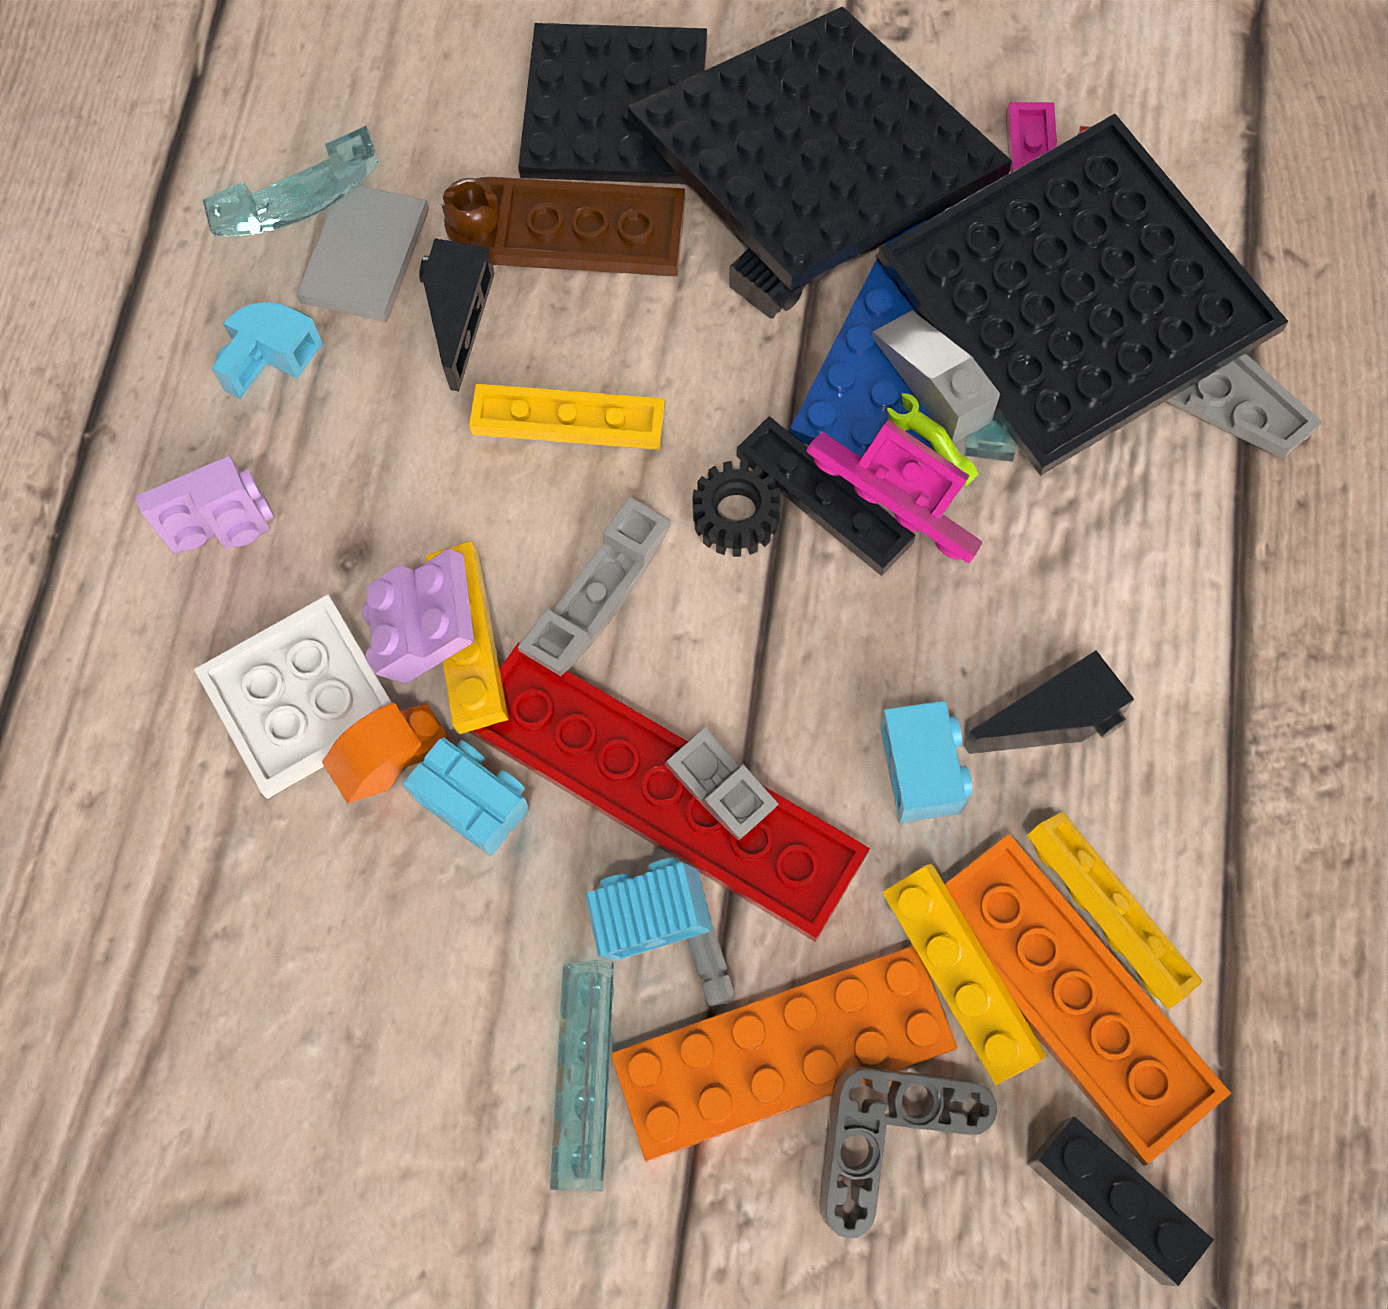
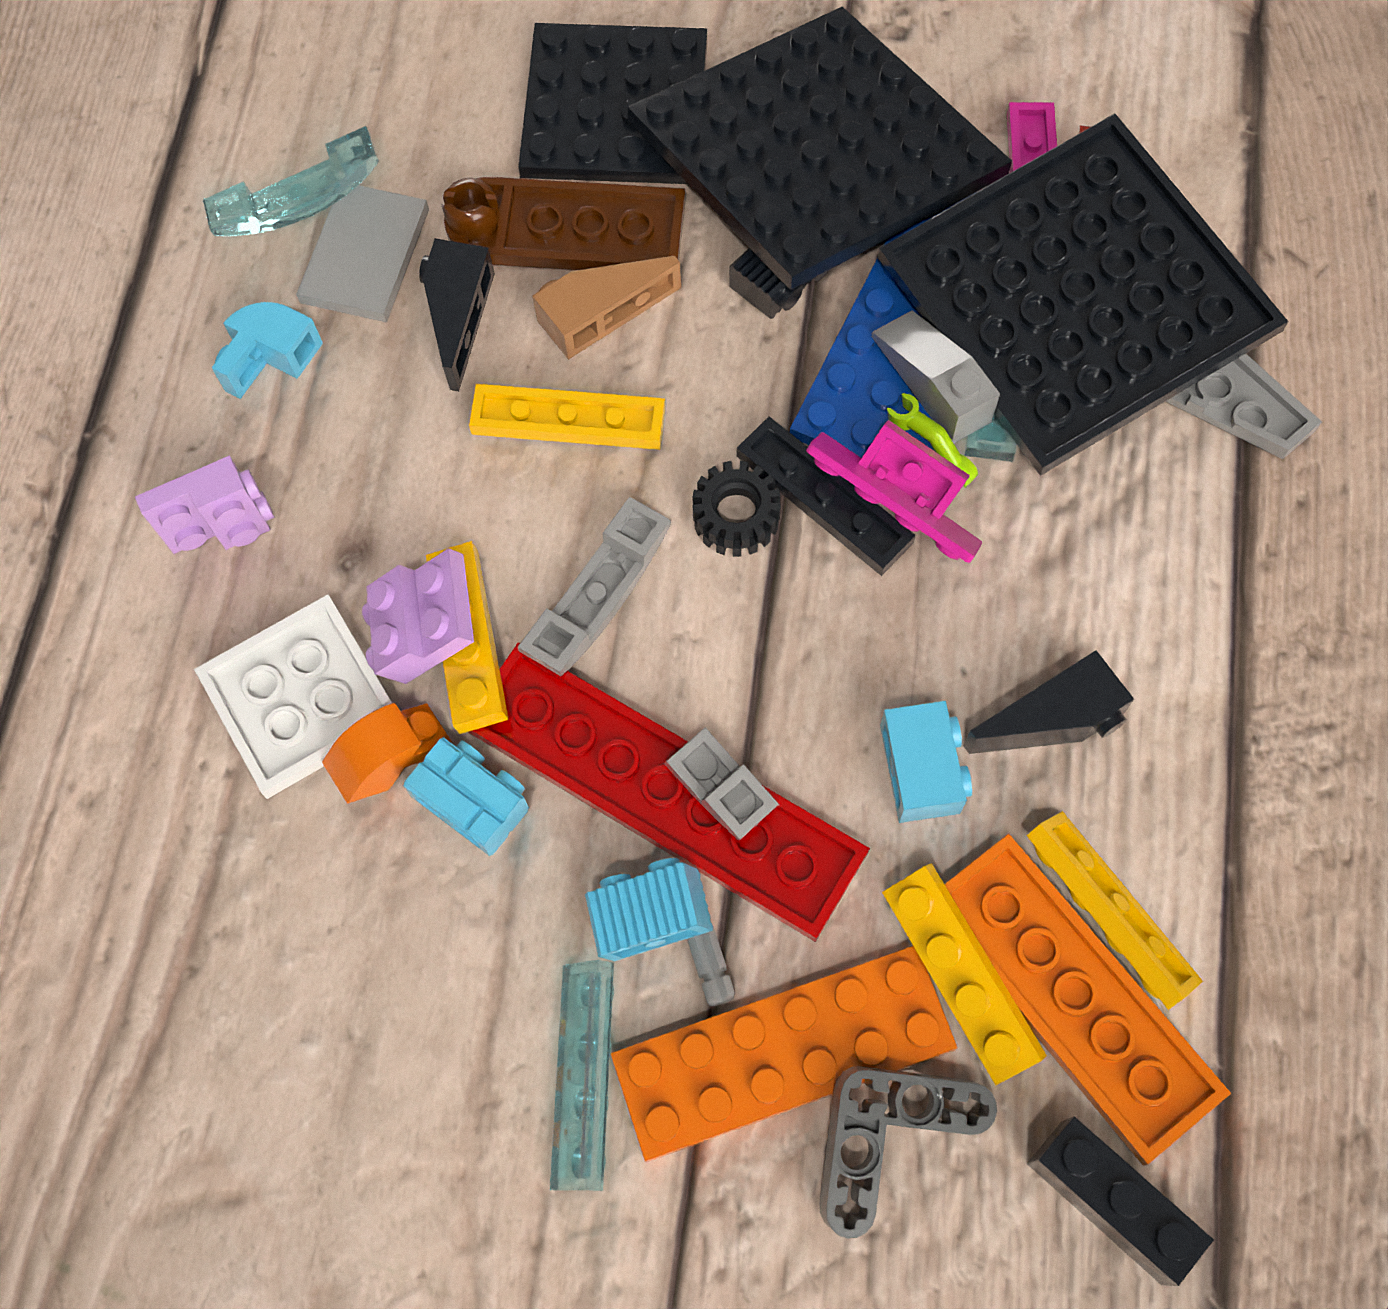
(601, 299): none -> medium nougat slope

